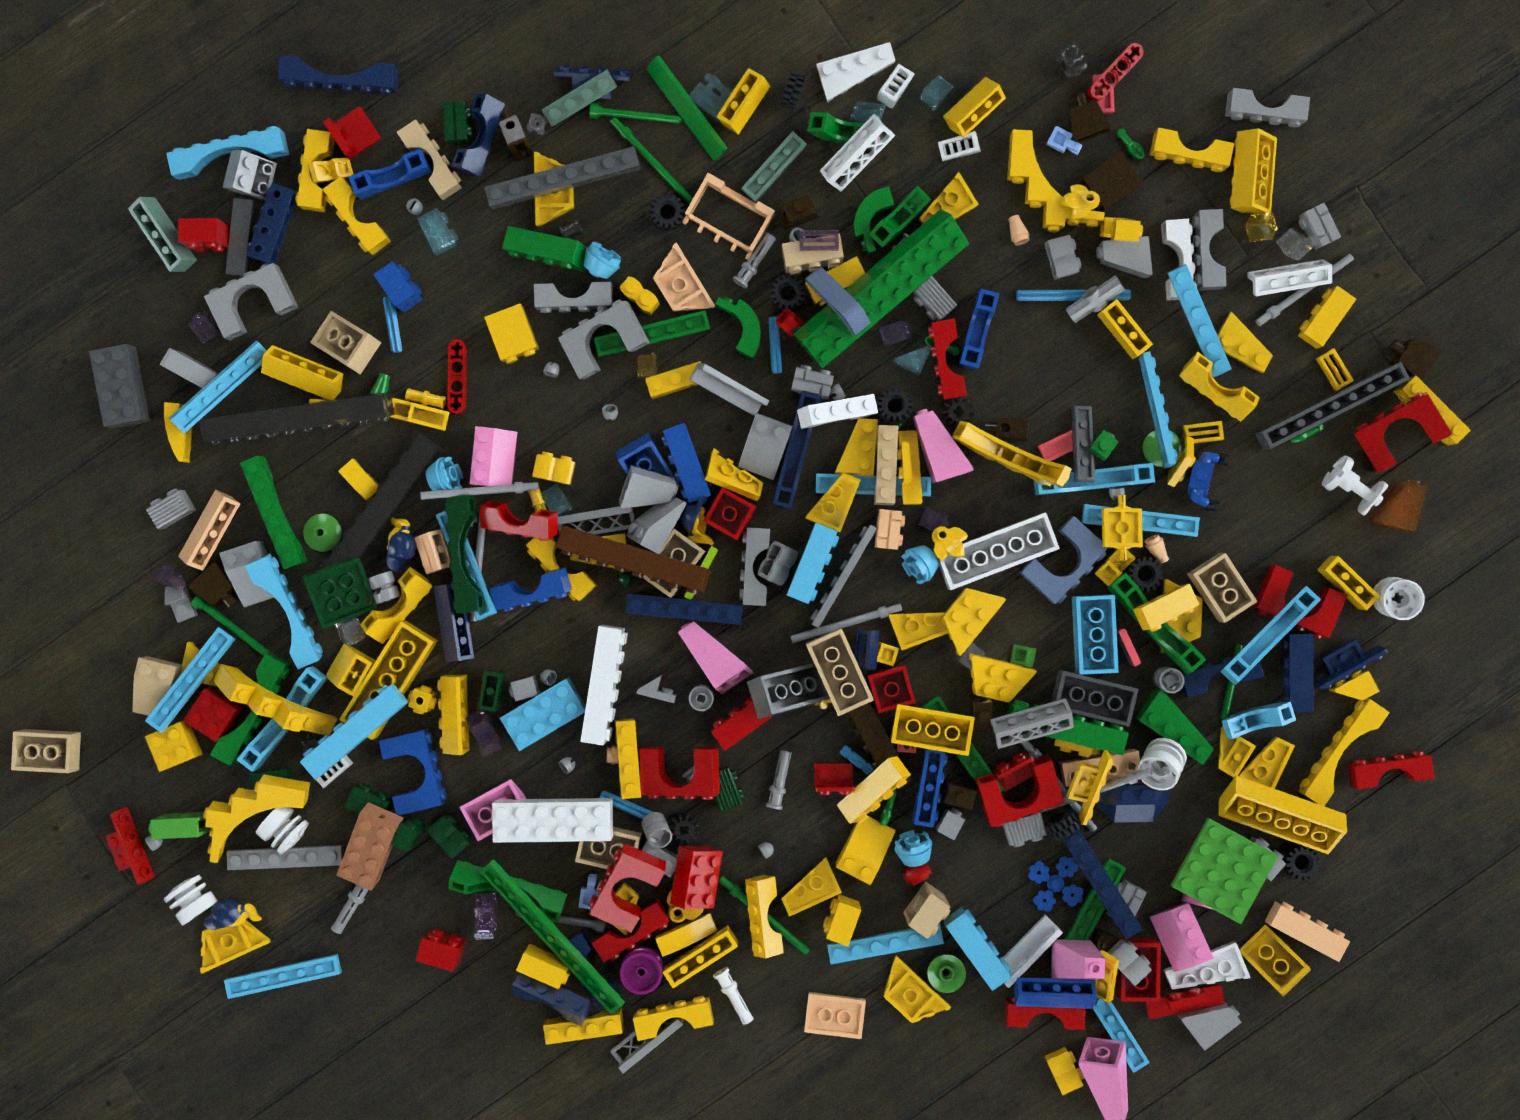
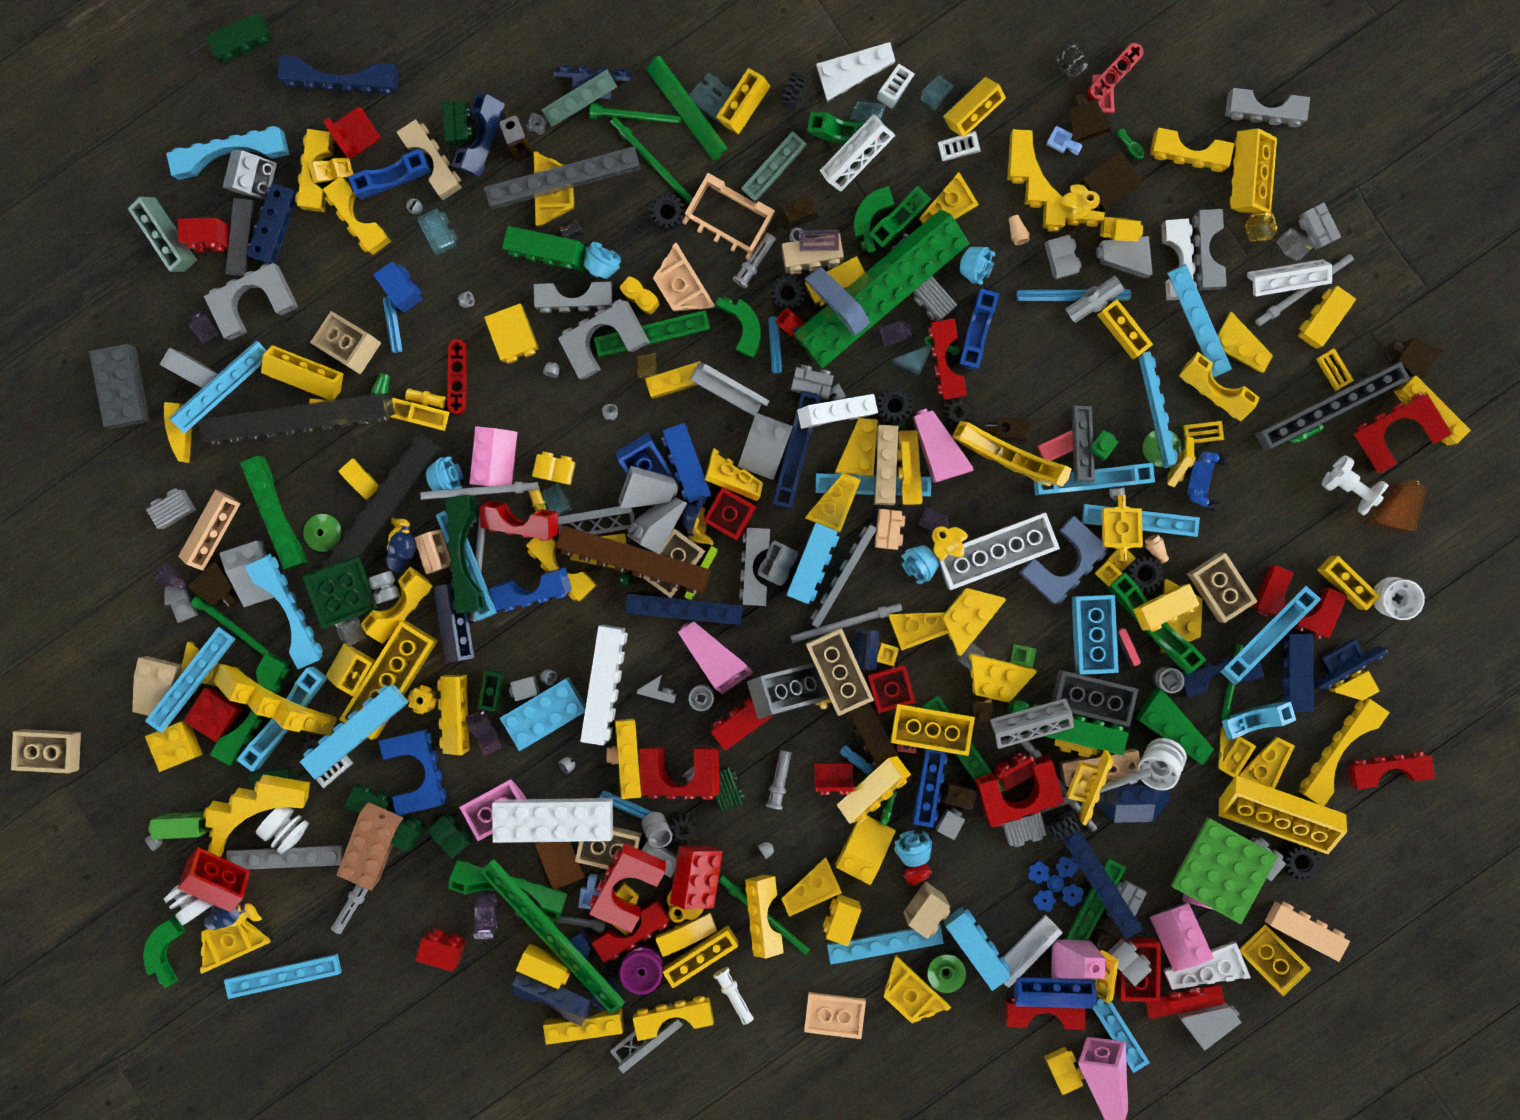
(128, 848): red bracket -> none
(156, 951): none -> green arch
(214, 879): none -> red brick
(239, 38): none -> dark green brick
(466, 296): none -> light grey hinge
(559, 863): none -> dark orange piece
(977, 264): none -> medium azure cone

